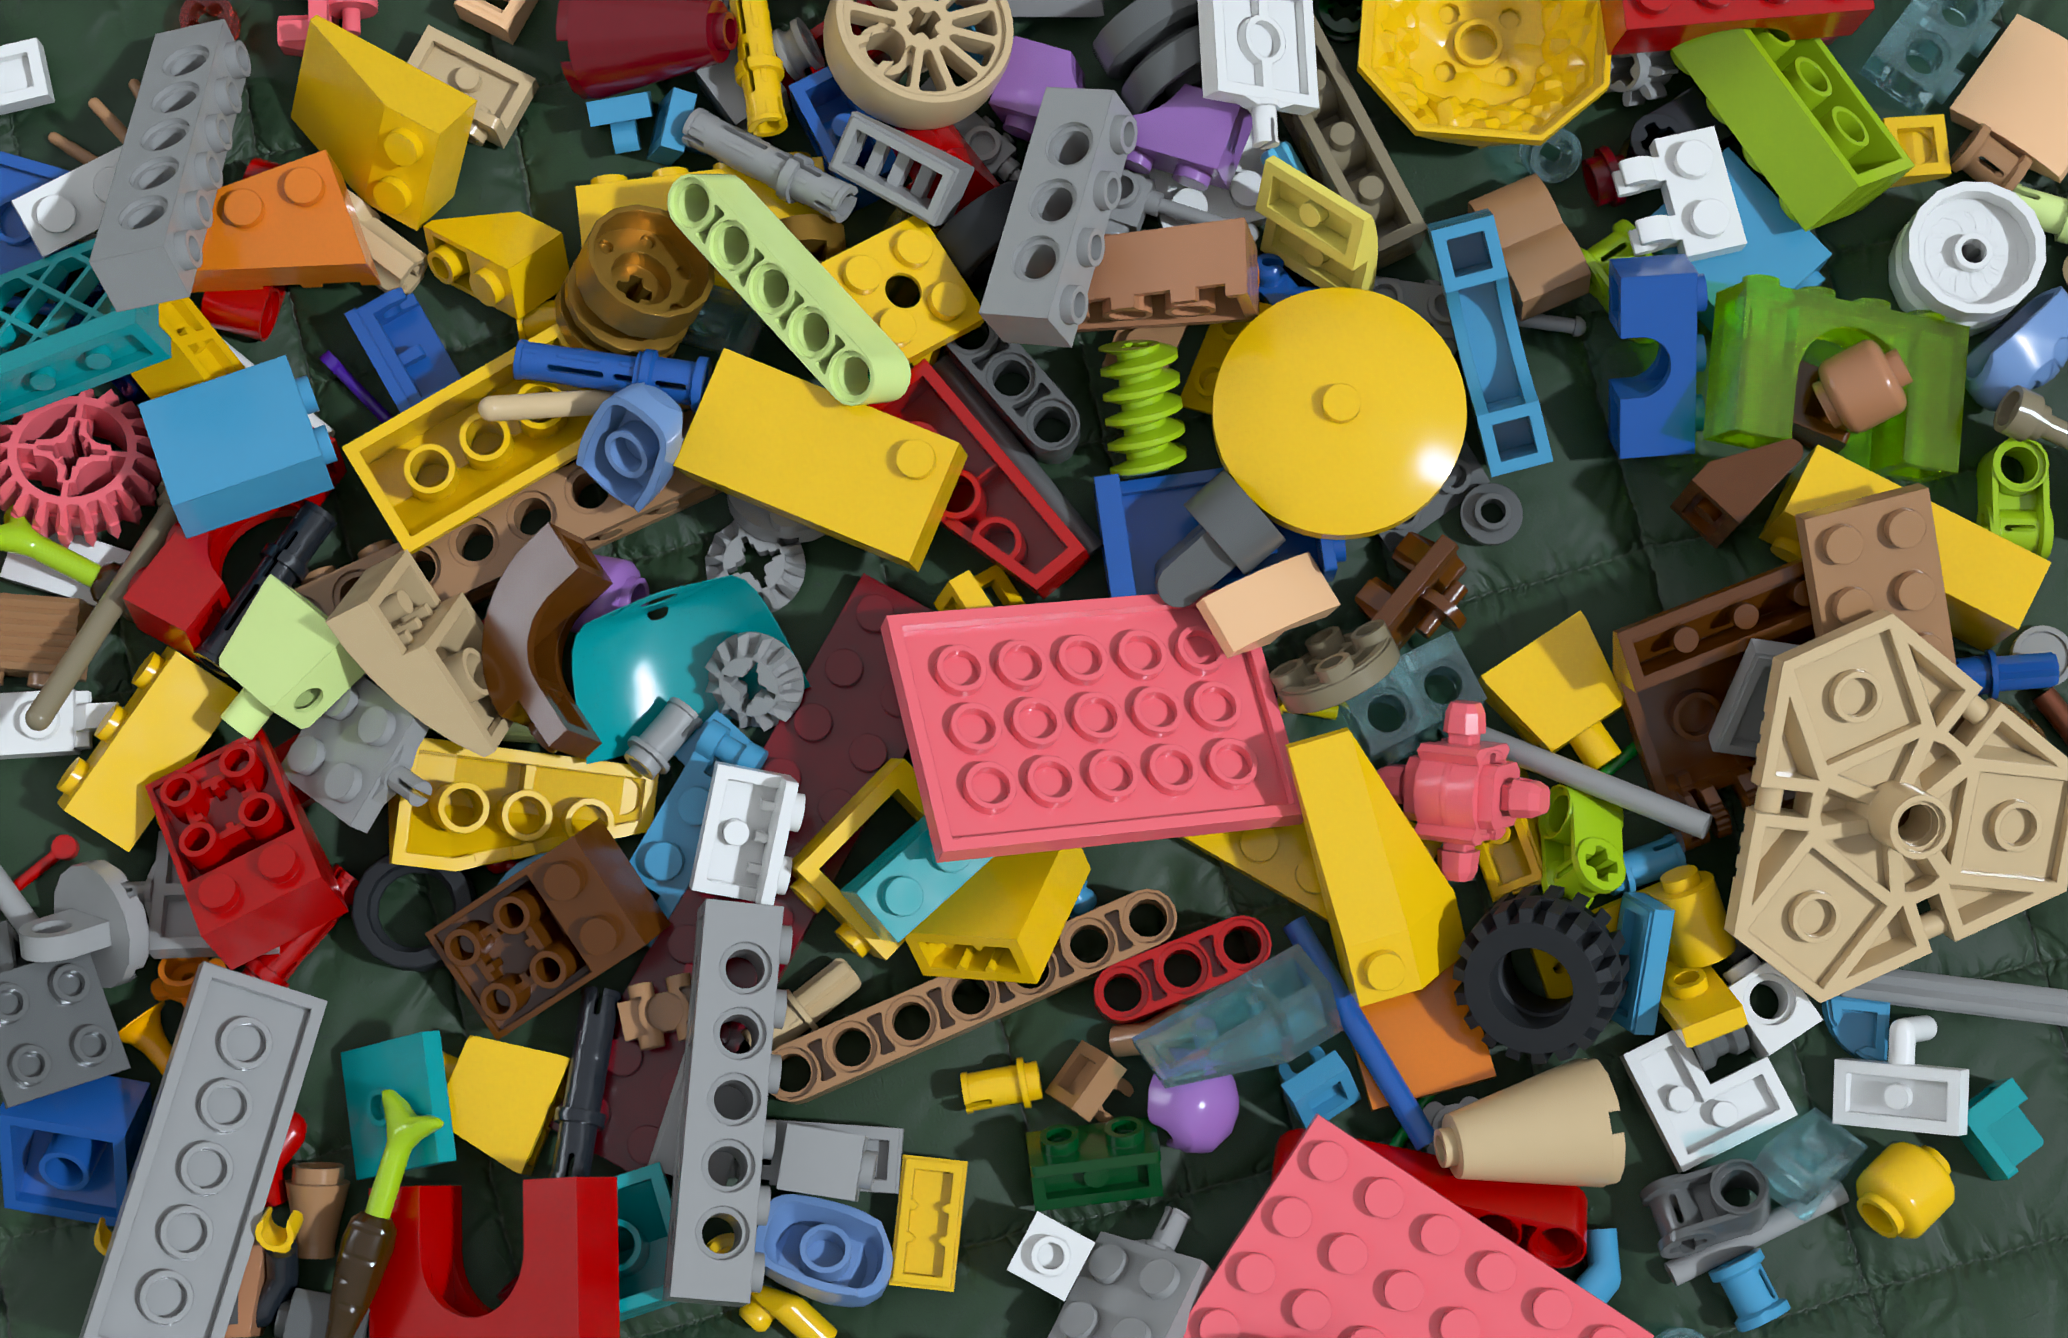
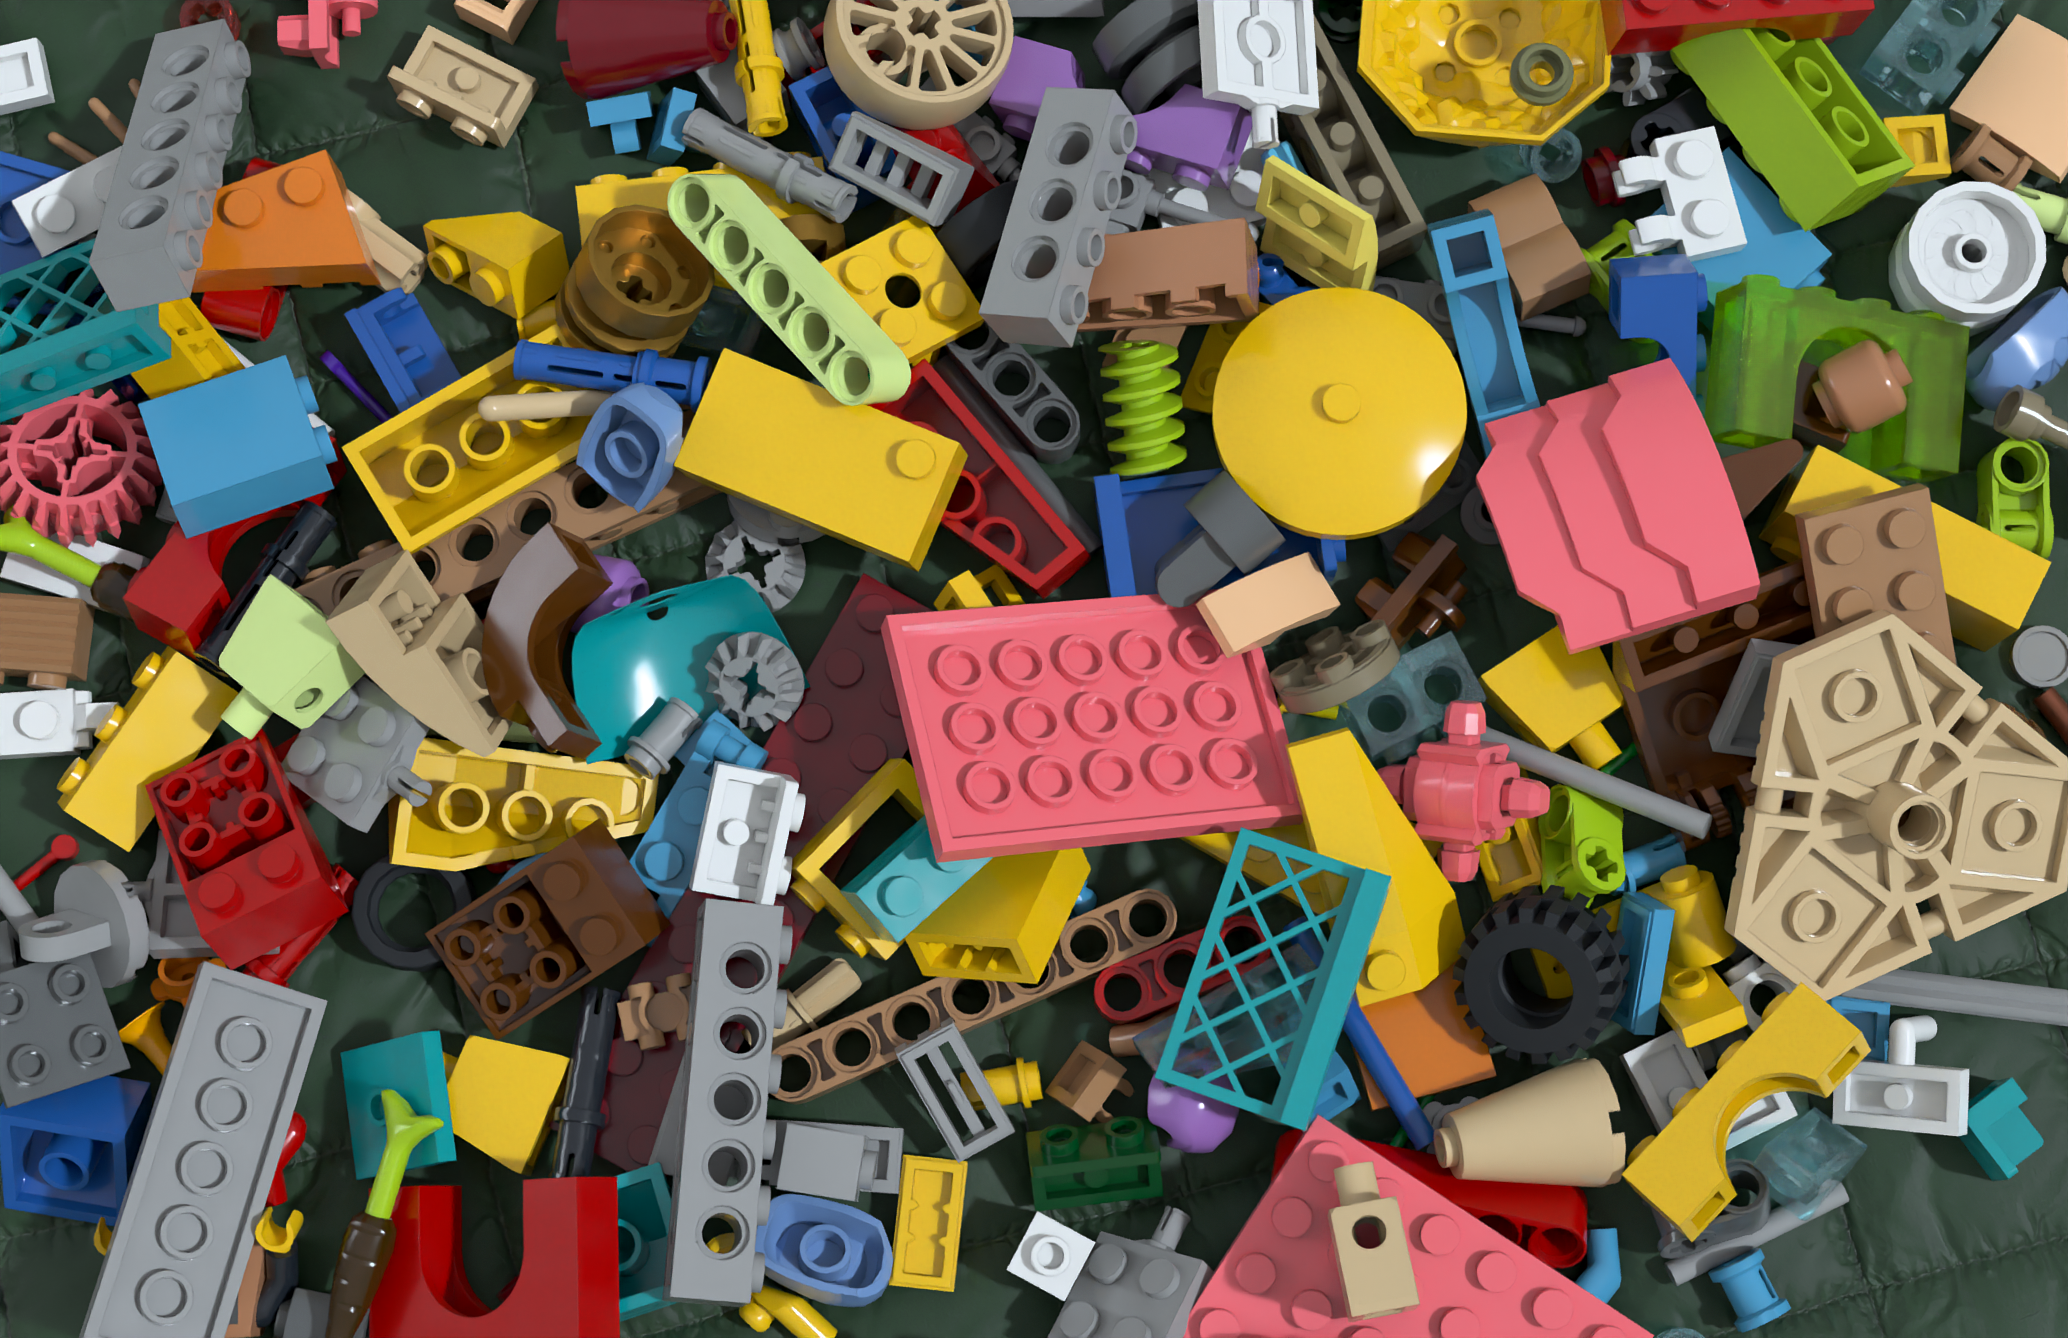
(100, 620): dark tan piece -> none
(320, 1195): medium nougat cone -> none
(382, 123): yellow slope -> none
(928, 1044): none -> light grey tile
(1329, 996): none -> teal fence
(1375, 1279): none -> tan torso
(1544, 57): none -> olive plate
(1617, 509): none -> coral slope
(1796, 1048): none -> yellow arch
(1905, 1190): yellow head -> none
(2011, 671): blue axle -> none

